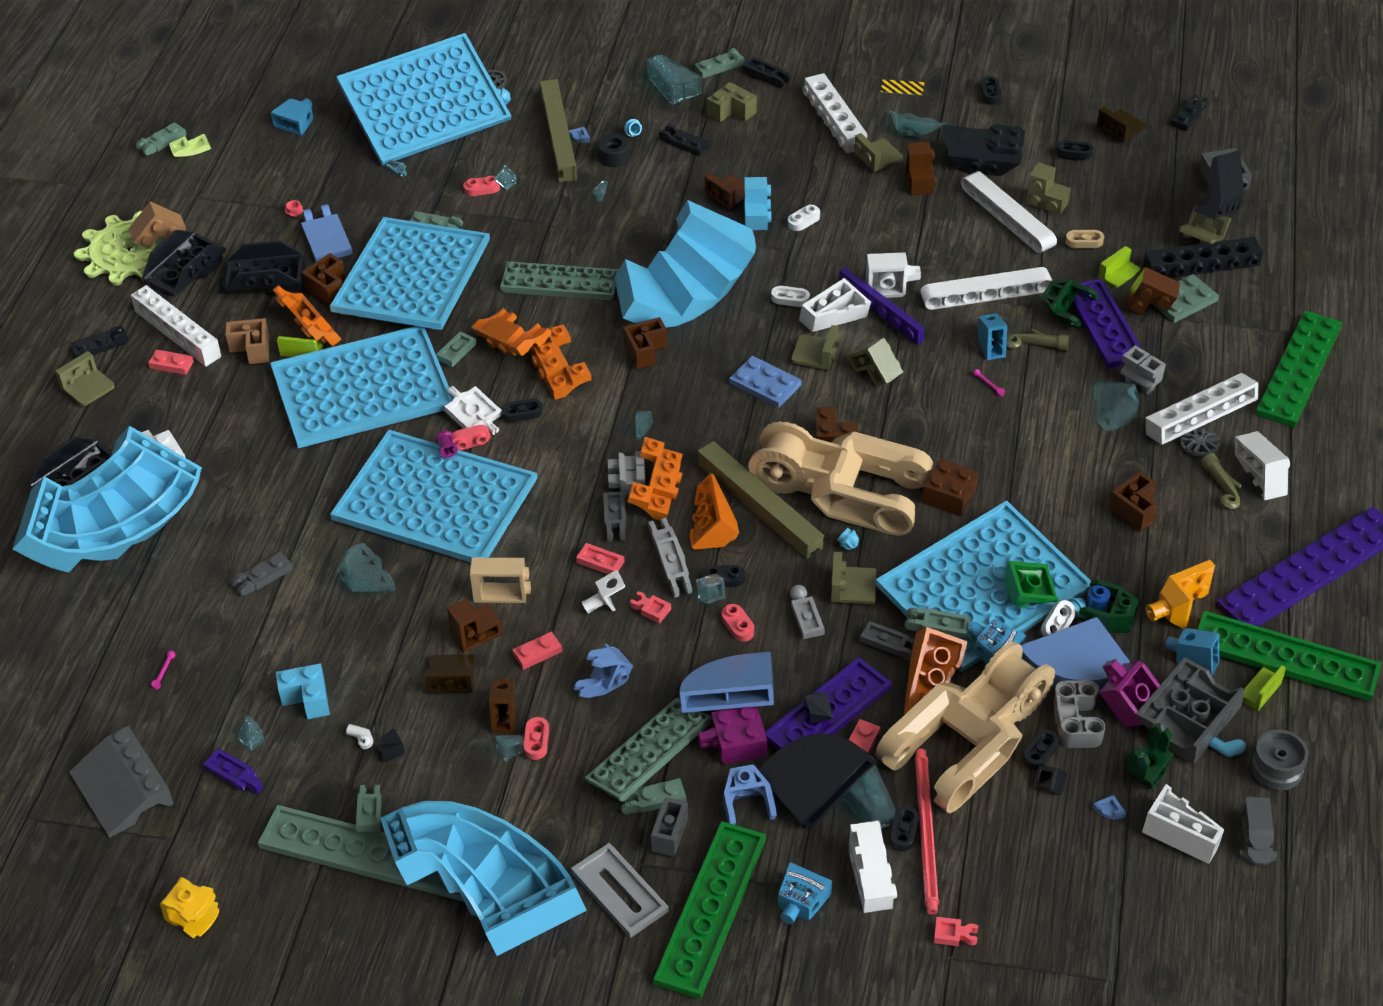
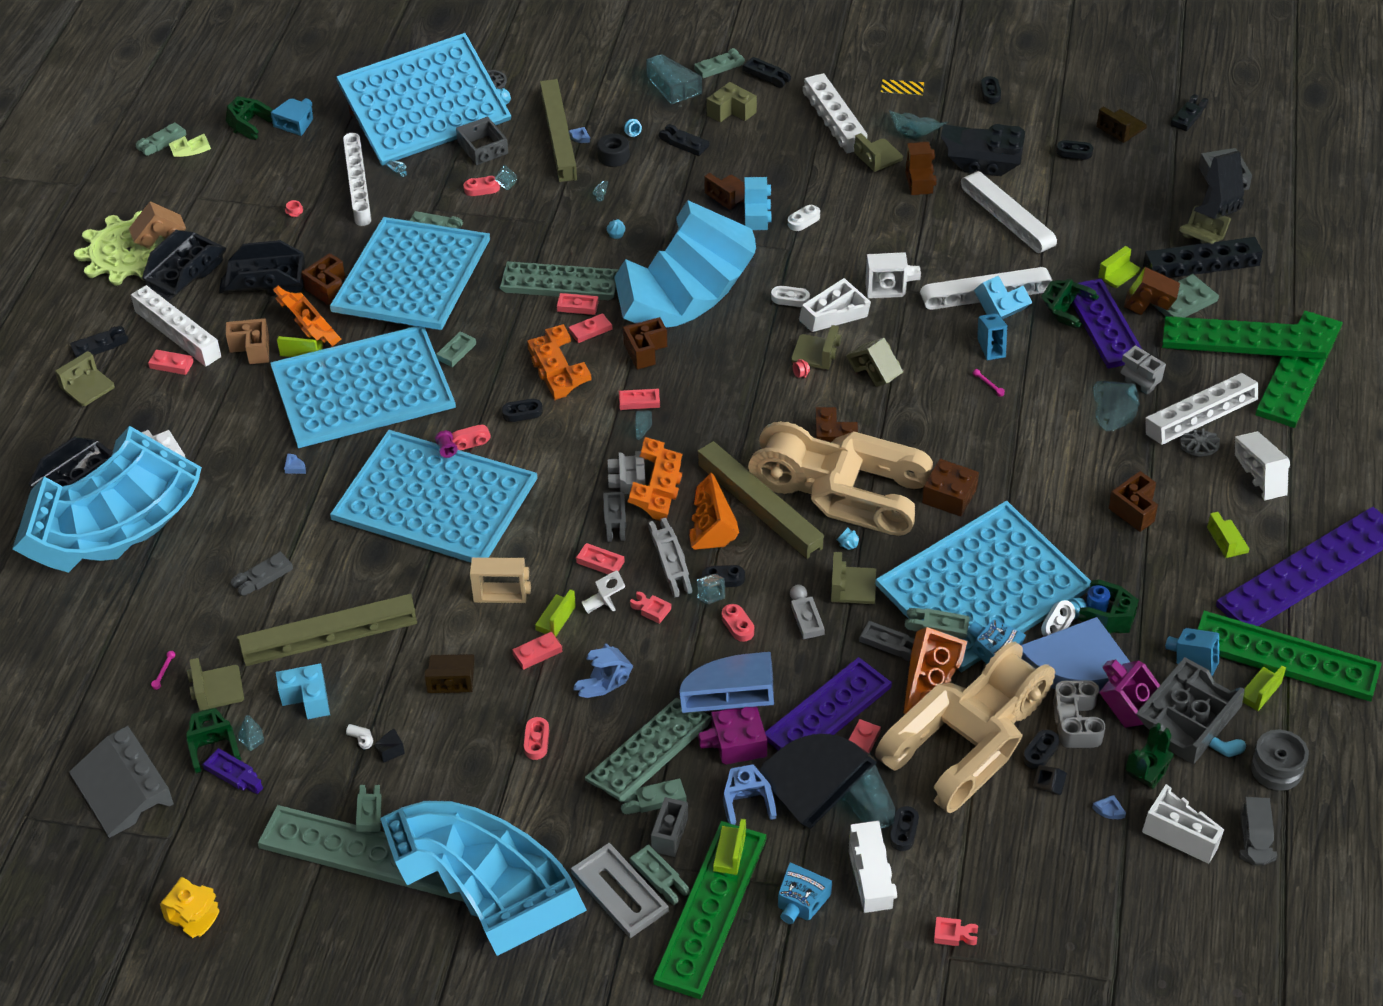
(198, 732): none -> dark green piece
(215, 686): none -> olive bracket
(241, 111): none -> dark green piece
(294, 465): none -> medium blue tile
(325, 234): medium blue tile -> none
(327, 630): none -> olive tile
(357, 179): none -> white beam
(362, 576): clear light blue piece -> none
(472, 409): white plate -> none
(472, 626): reddish brown brick -> none
(484, 128): none -> dark grey window
(503, 696): reddish brown torso -> none
(507, 336): orange bracket -> none
(509, 746): clear light blue slope -> none
(556, 613): none -> lime panel
(577, 303): none -> coral plate
(590, 328): none -> coral plate
(616, 229): none -> medium azure plate
(639, 399): none -> coral plate
(659, 873): none -> sand green hinge
(730, 849): none -> lime panel
(765, 381): medium blue plate -> none
(801, 368): none -> coral plate
(817, 707): black slope -> none
(885, 308): dark purple plate -> none
(926, 832): coral piece -> none
(998, 301): none -> medium azure brick
(1029, 583): green slope -> none
(1038, 338): olive plant -> none
(1044, 192): olive brick -> none
(1084, 239): tan plate -> none
(1179, 592): light orange plate -> none
(1212, 465): olive plant -> none
(1226, 536): none -> lime panel
(1245, 337): none -> green plate

